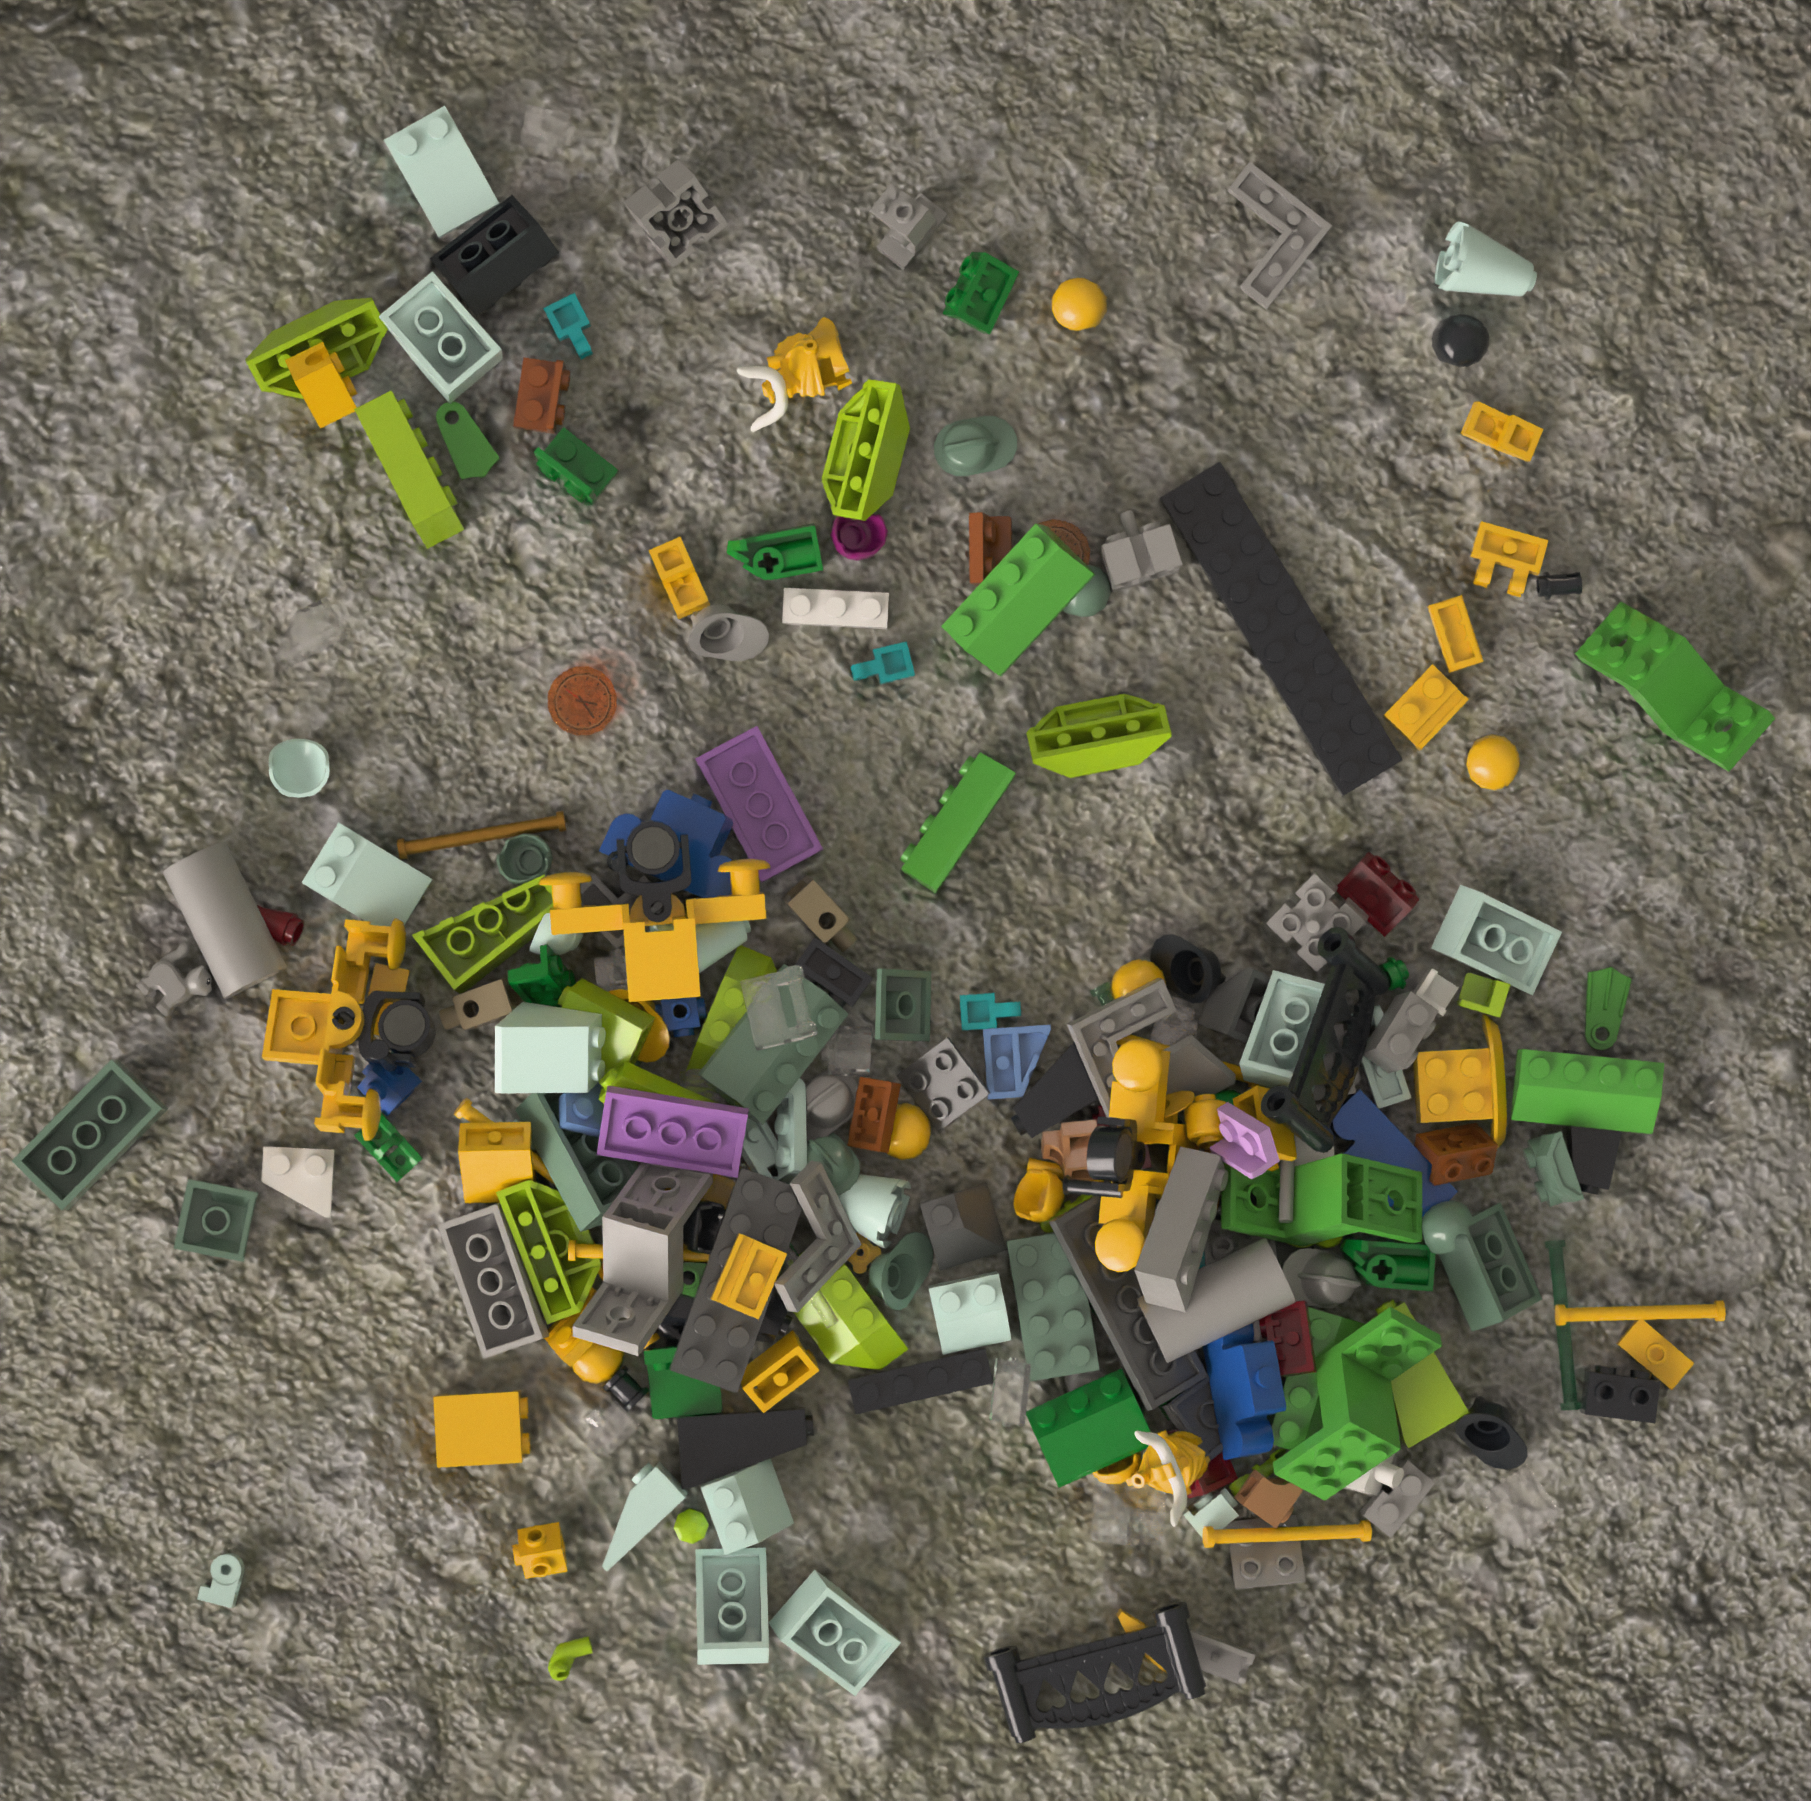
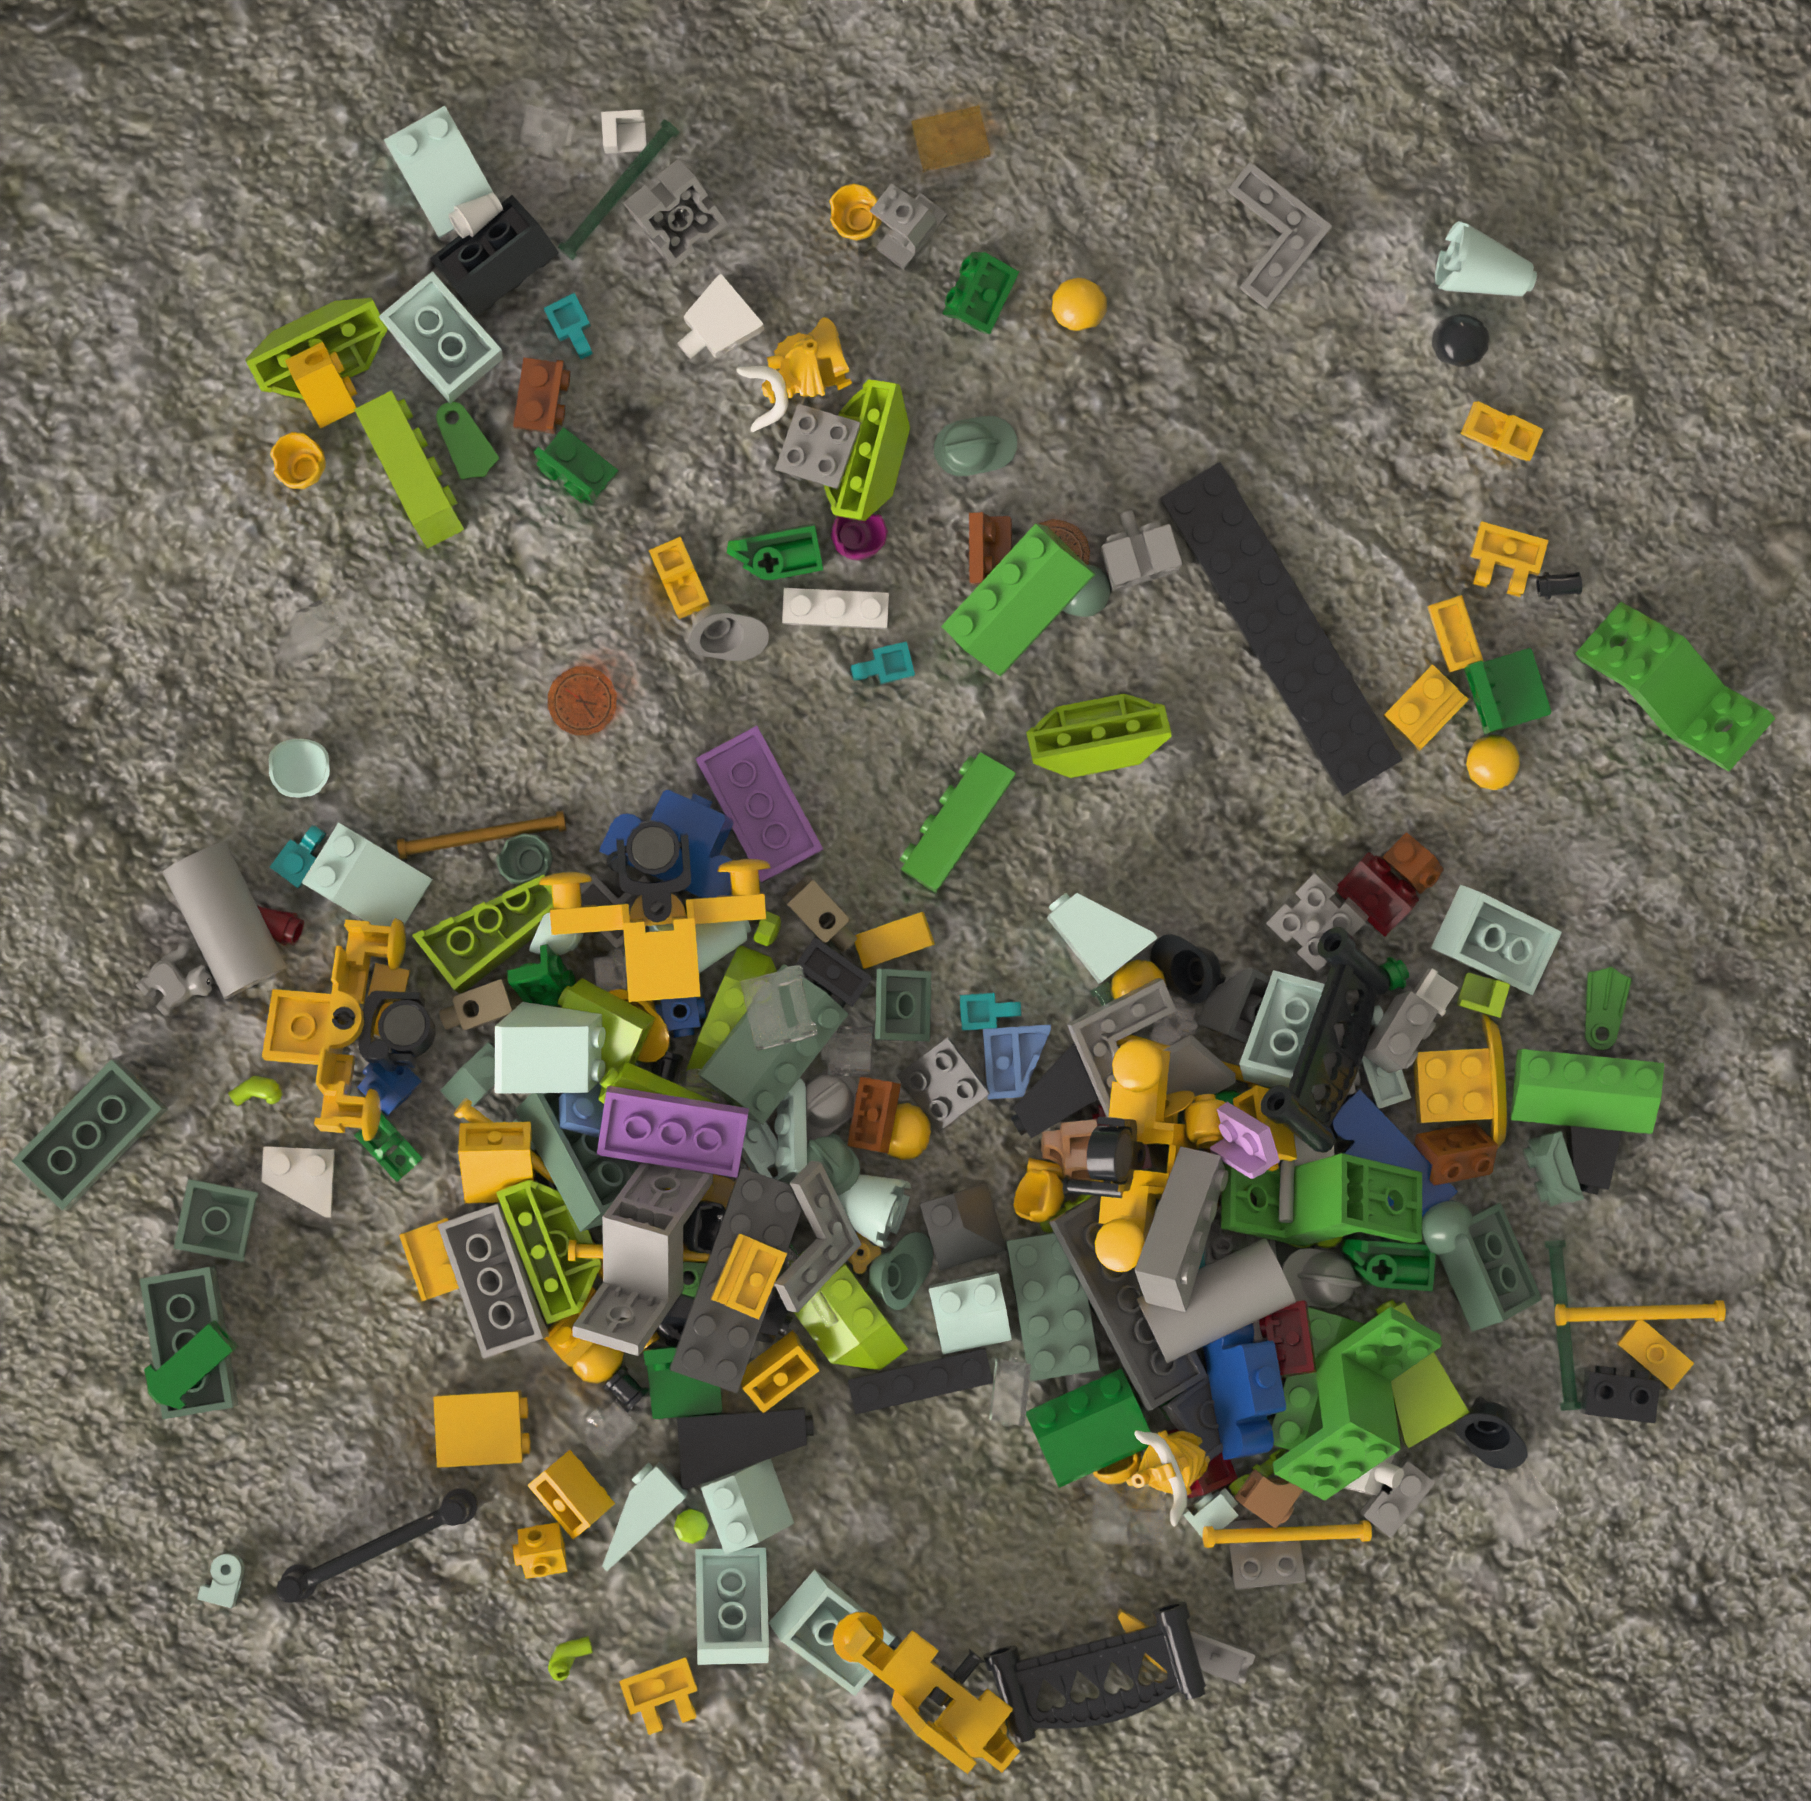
(176, 1311): none -> sand green brick
(189, 1365): none -> green piece
(258, 1087): none -> lime arm
(296, 858): none -> teal plate
(298, 460): none -> yellow hair
(302, 1580): none -> black piece
(429, 1260): none -> yellow plate
(473, 1079): none -> sand green slope
(475, 214): none -> white cone
(571, 1494): none -> yellow brick
(618, 189): none -> clear green bar
(623, 131): none -> white panel
(659, 1686): none -> yellow plate
(667, 1066): none -> black bush
(719, 321): none -> white torso
(768, 929): none -> lime tile
(818, 446): none -> light grey hinge
(852, 212): none -> yellow hair
(893, 940): none -> yellow slope
(914, 1675): none -> yellow piece
(951, 138): none -> clear yellow plate
(1097, 934): none -> light aqua slope
(1414, 863): none -> dark orange bracket
(1507, 691): none -> green bracket

